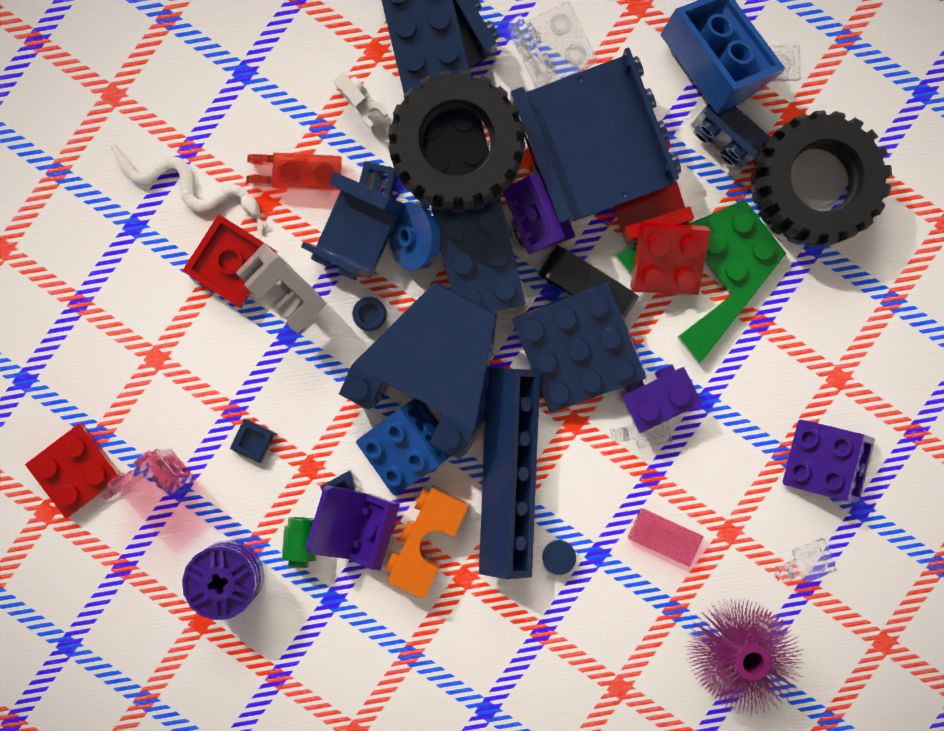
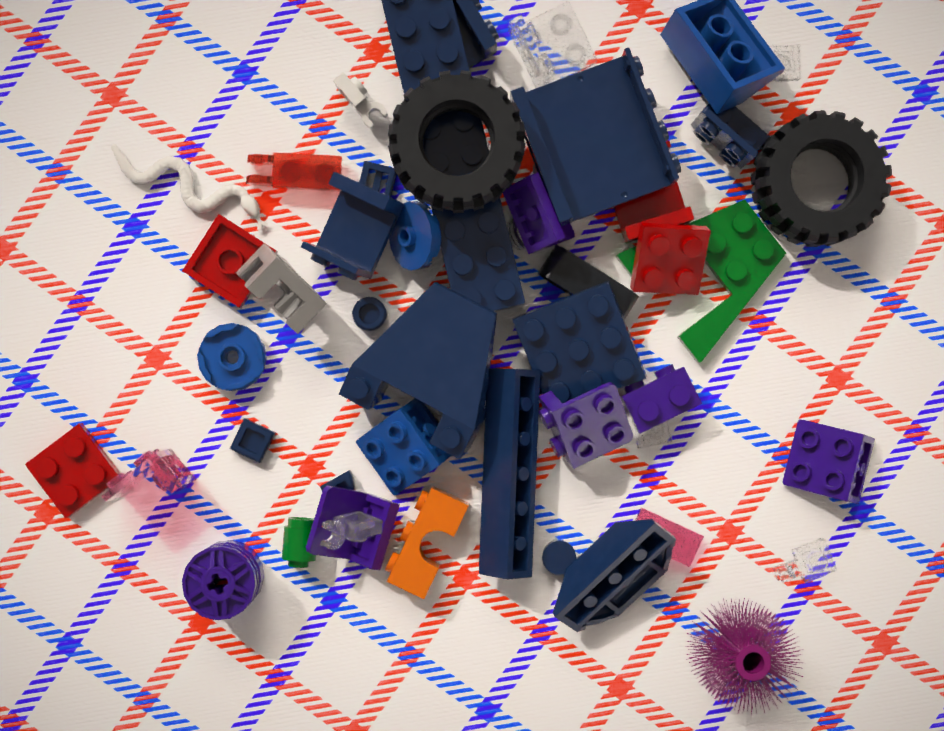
(214, 352): none -> blue plate
(351, 526): none -> clear plate
(586, 424): none -> dark purple bracket
(613, 573): none -> dark blue wedge

